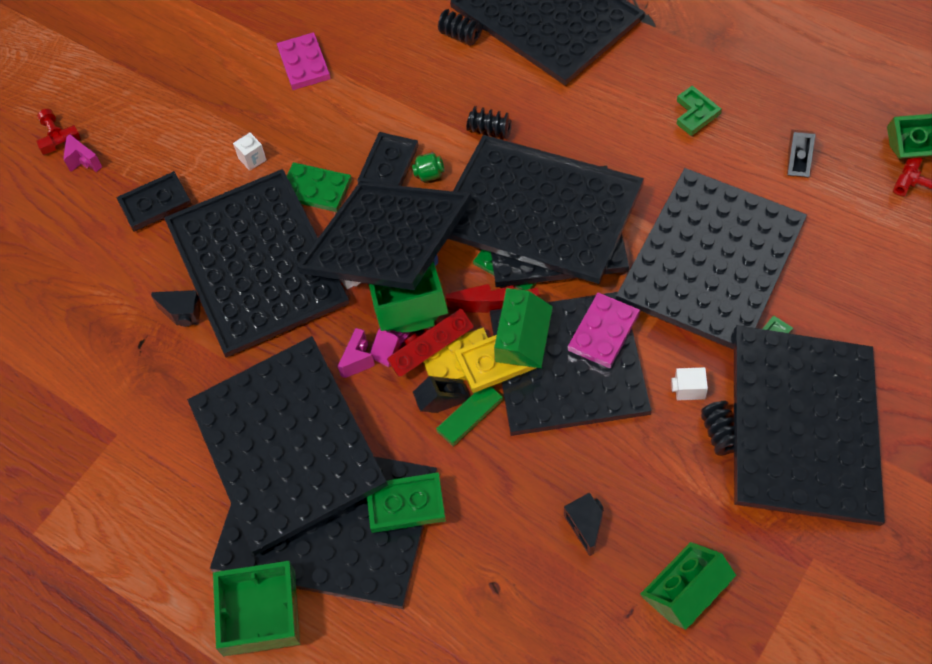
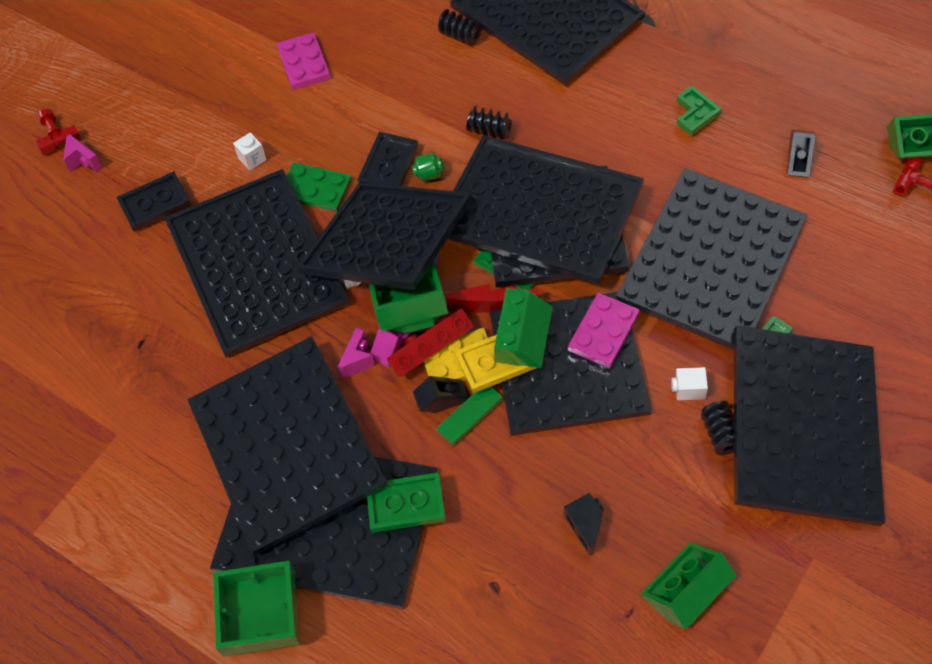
(179, 306): black slope -> none

